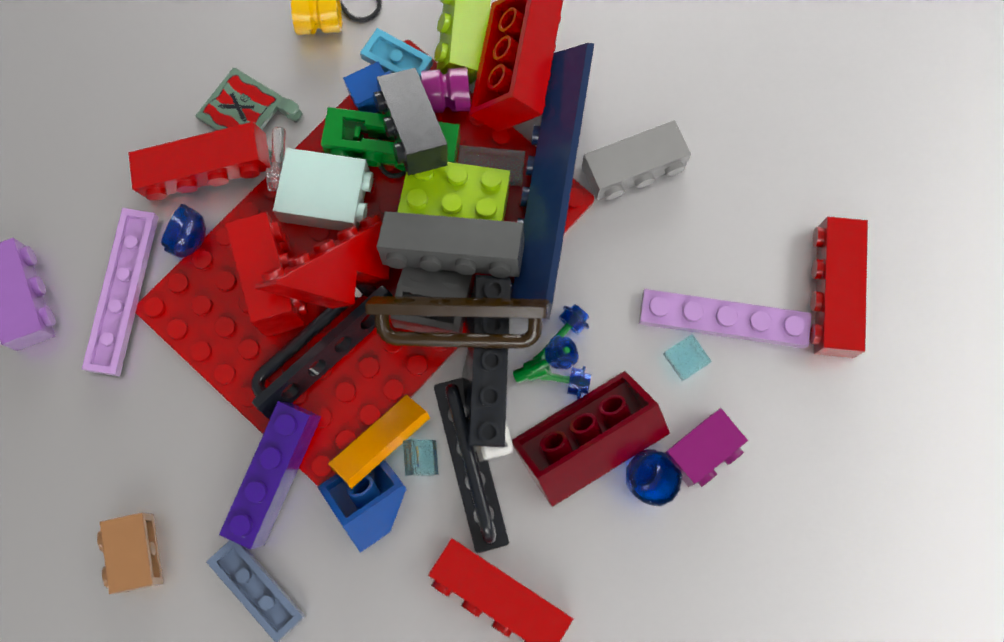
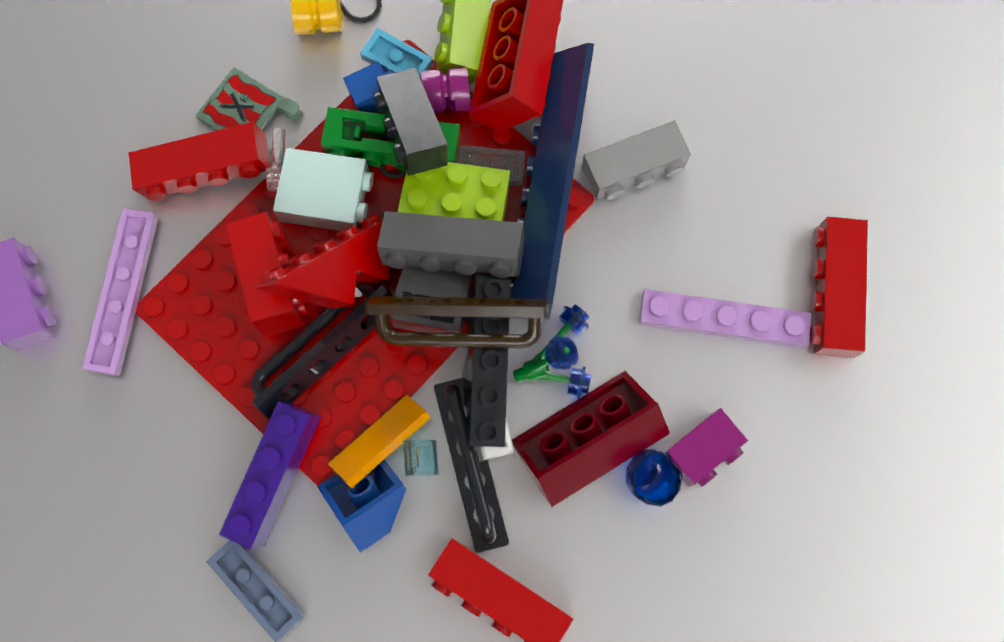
(130, 553): medium nougat brick -> none
(184, 232): clear blue hair -> none
(687, 357): clear light blue tile -> none

